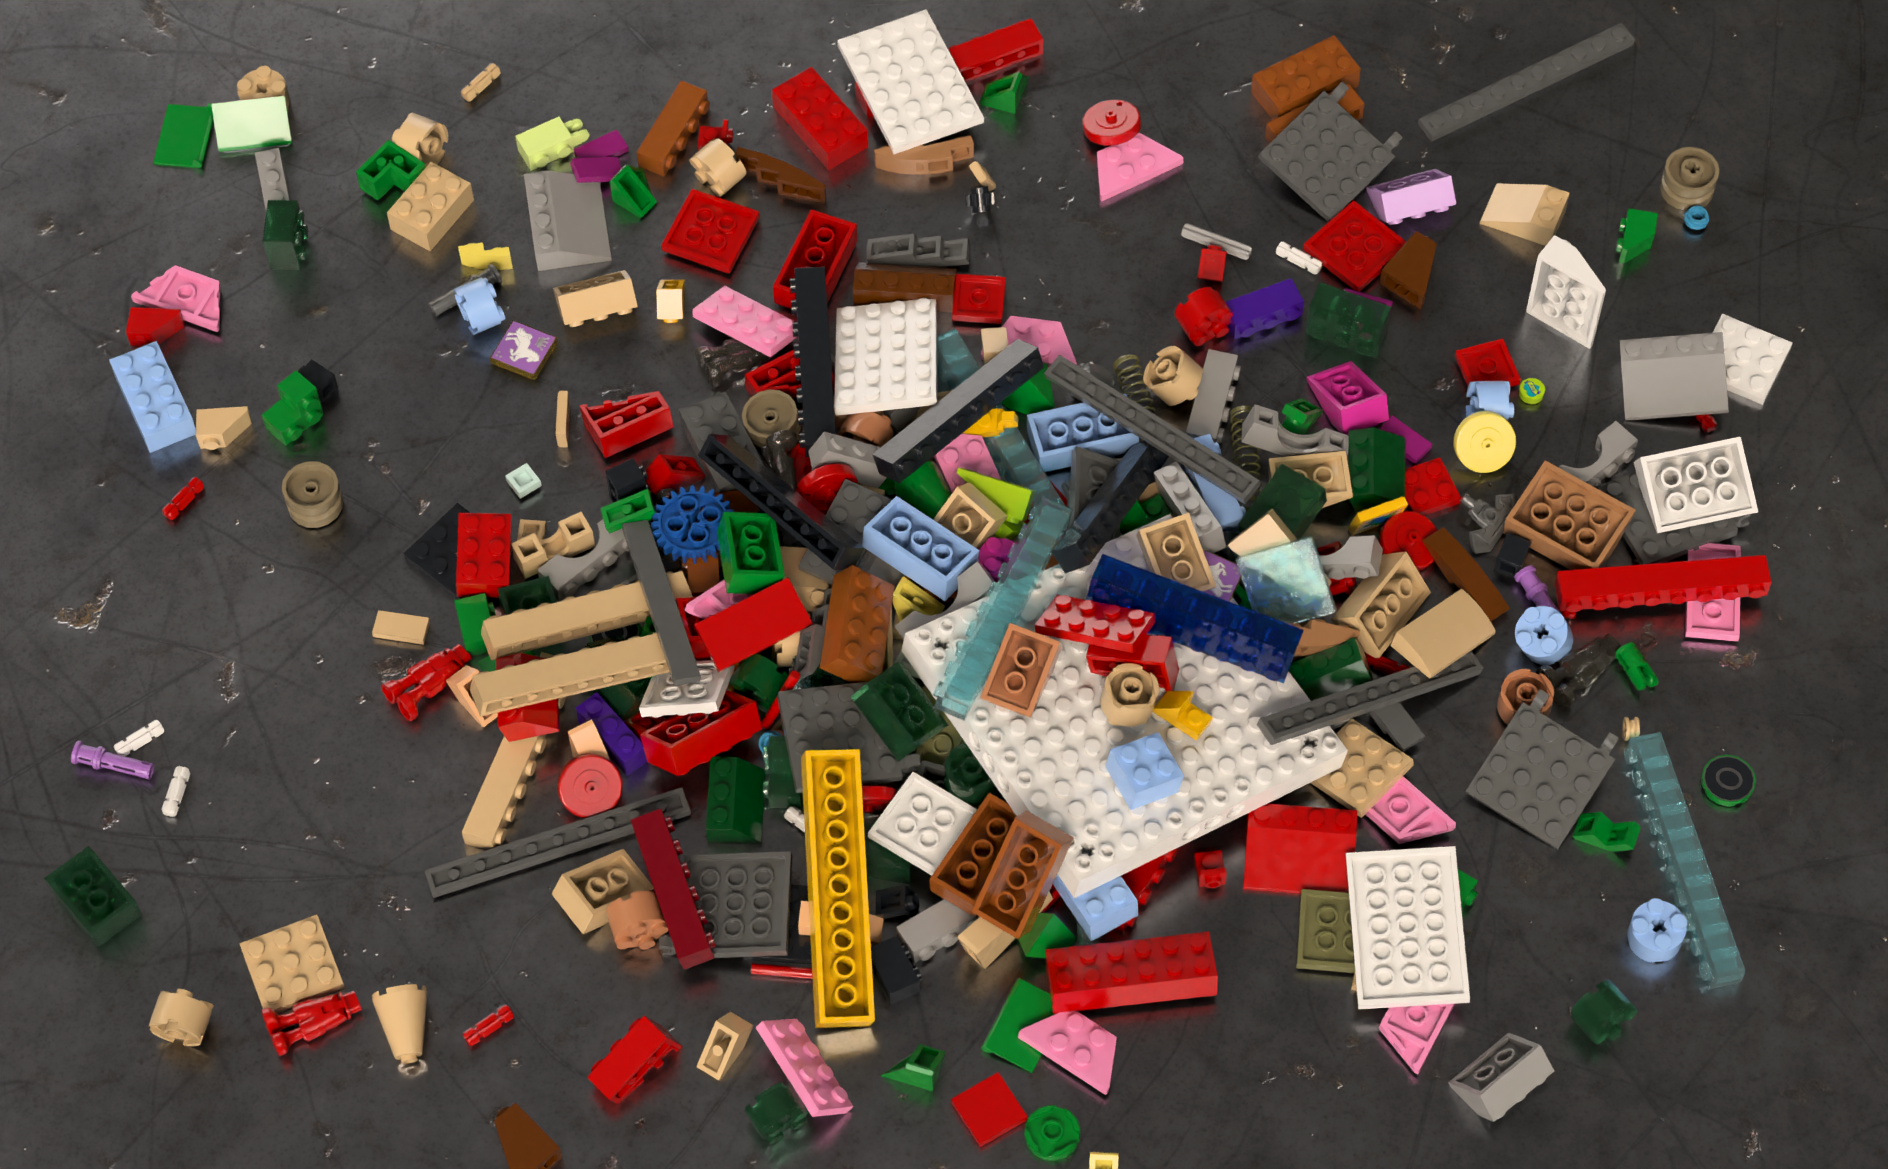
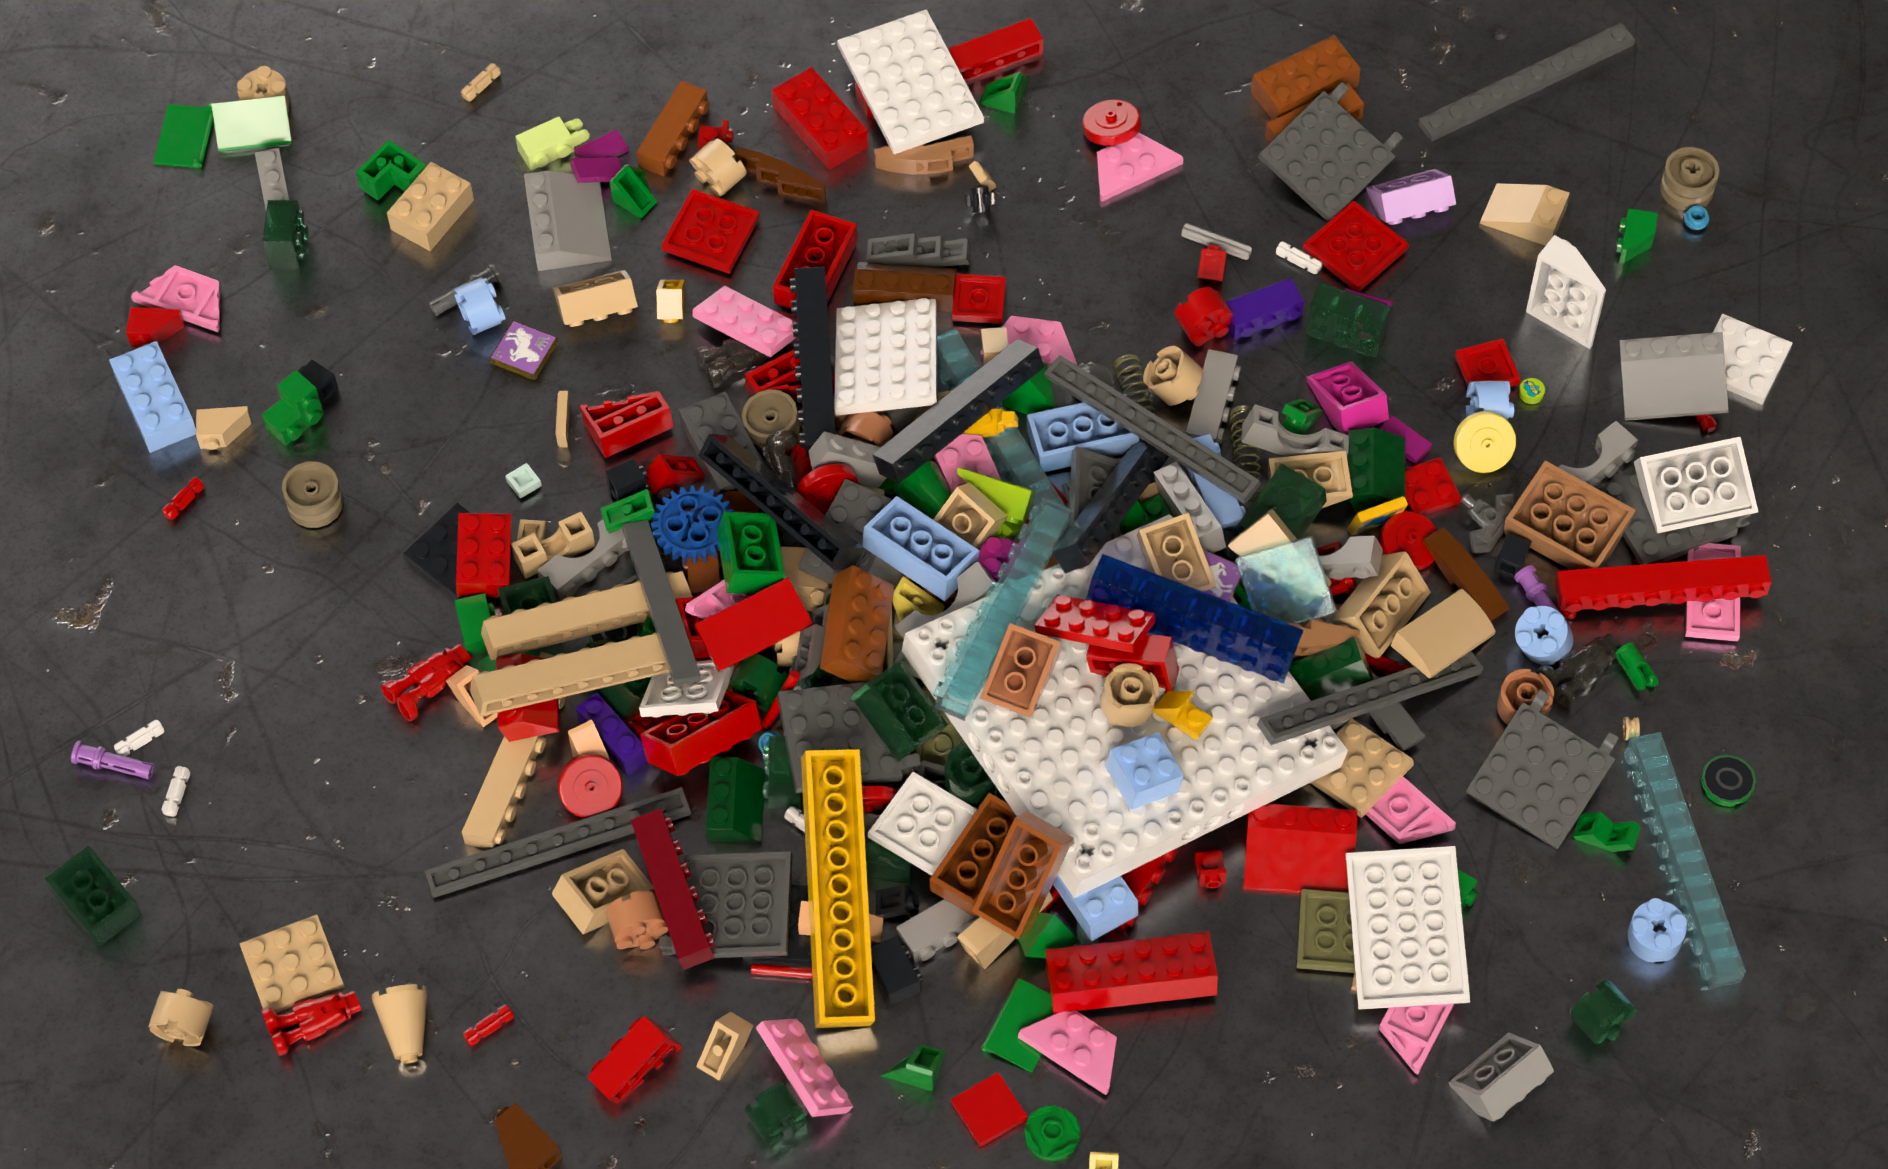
(401, 627): tan tile -> none
(422, 138): tan brick -> none
(475, 256): light yellow slope -> none
(1411, 269): reddish brown slope -> none

